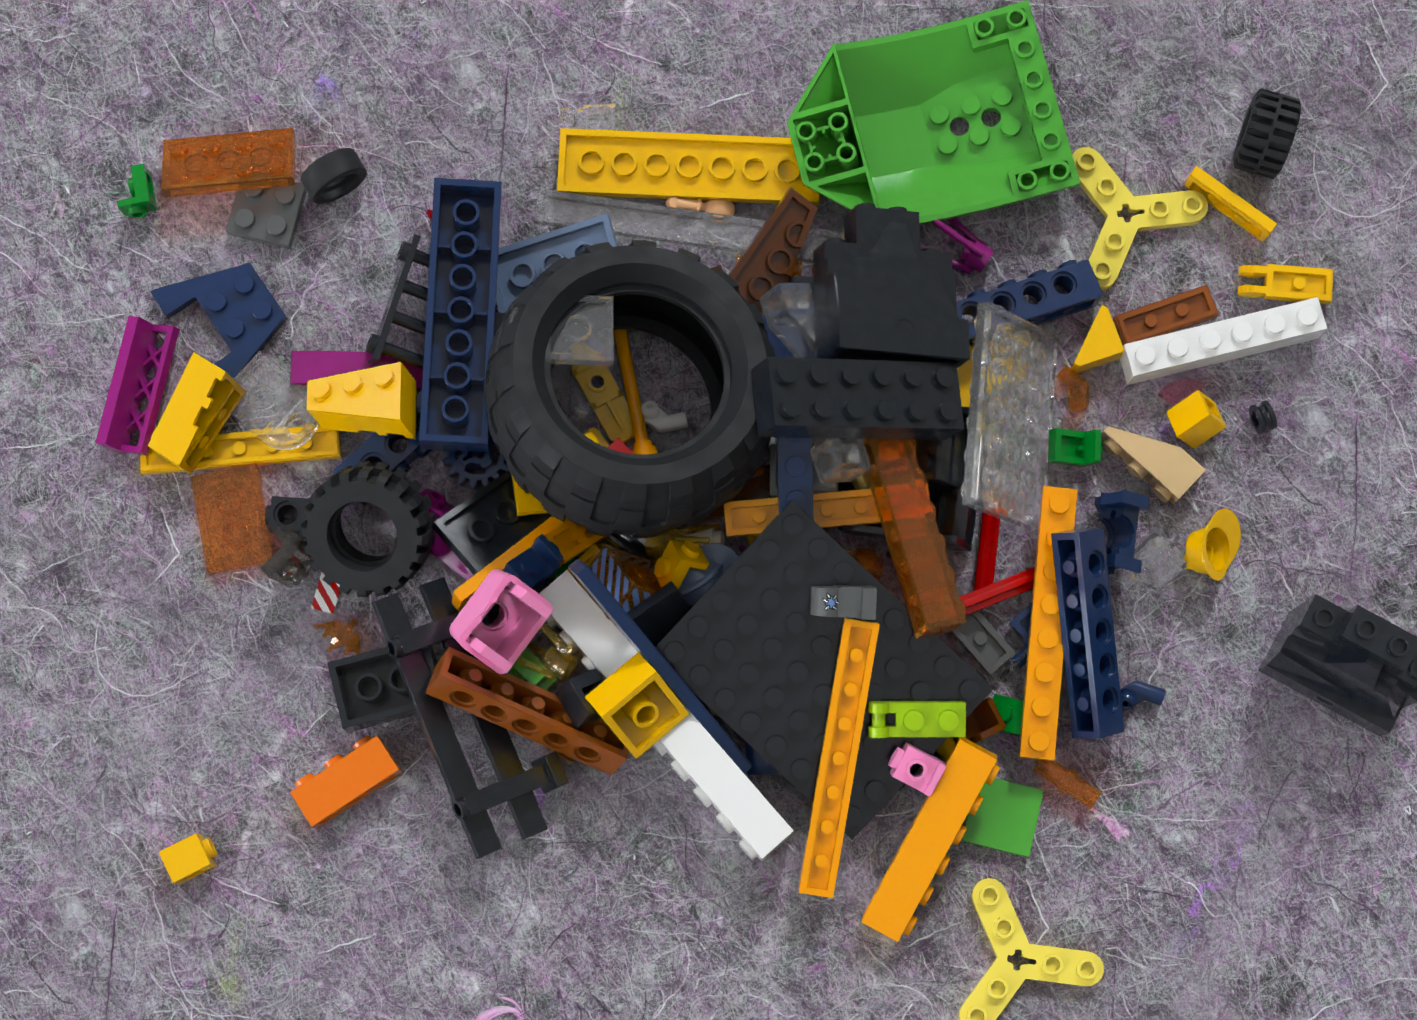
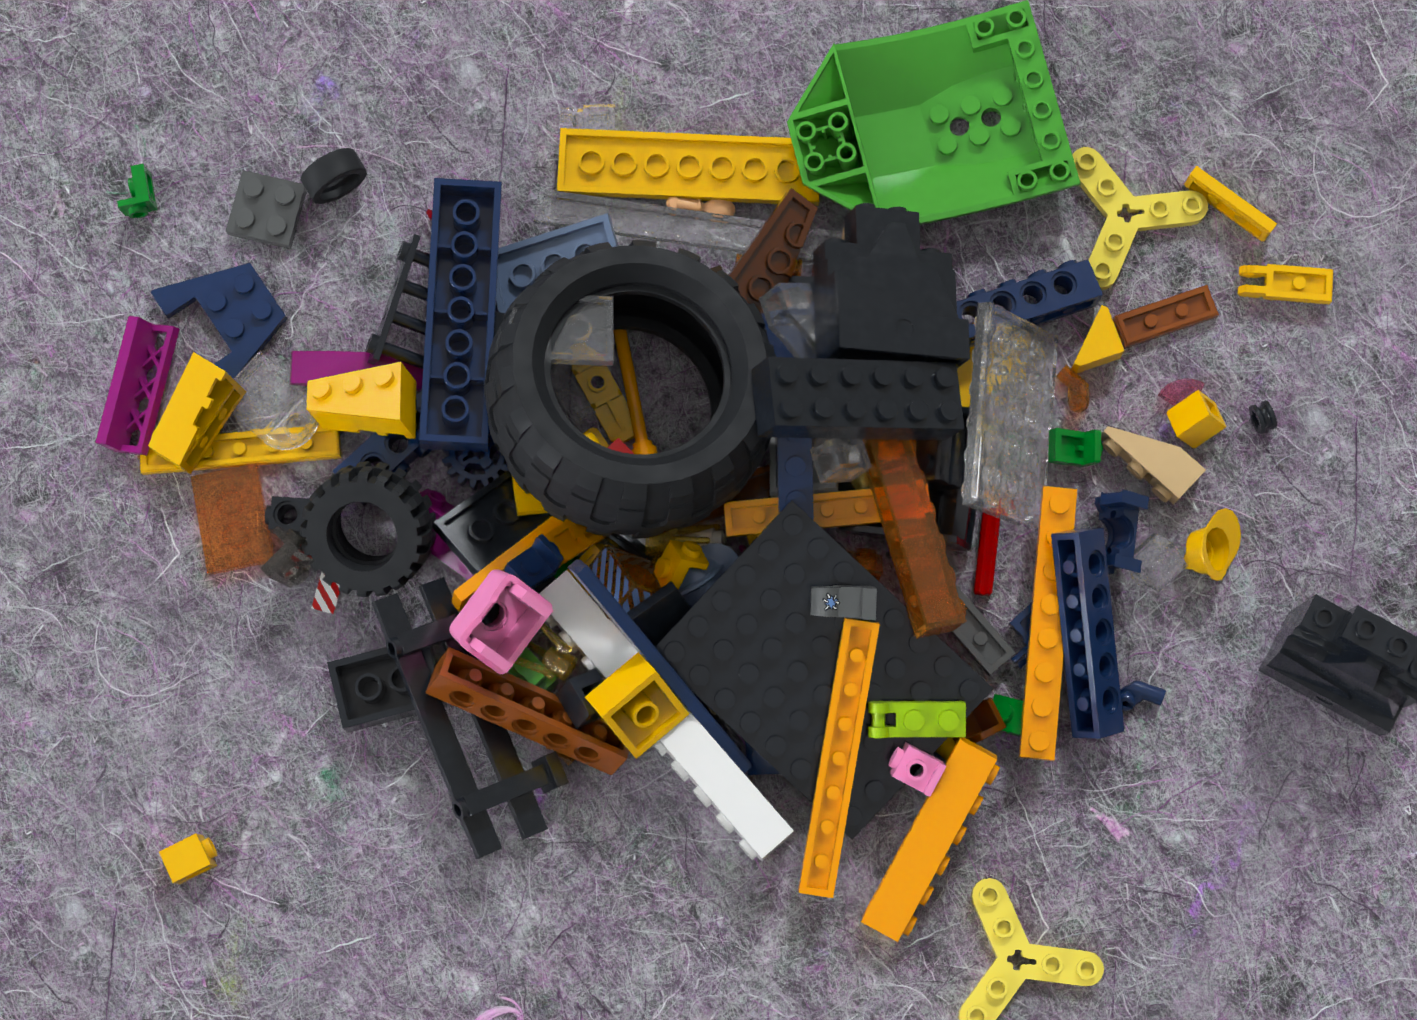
(228, 162): clear orange plate -> none
(341, 636): clear orange piece -> none
(345, 781): orange brick -> none
(660, 421): white arm -> none
(976, 251): magenta plant -> none
(998, 591): red axle -> none
(1005, 818): bright green tile -> none
(1068, 782): clear orange pin -> none
(1222, 341): white brick -> none
(1267, 133): black tyre -> none

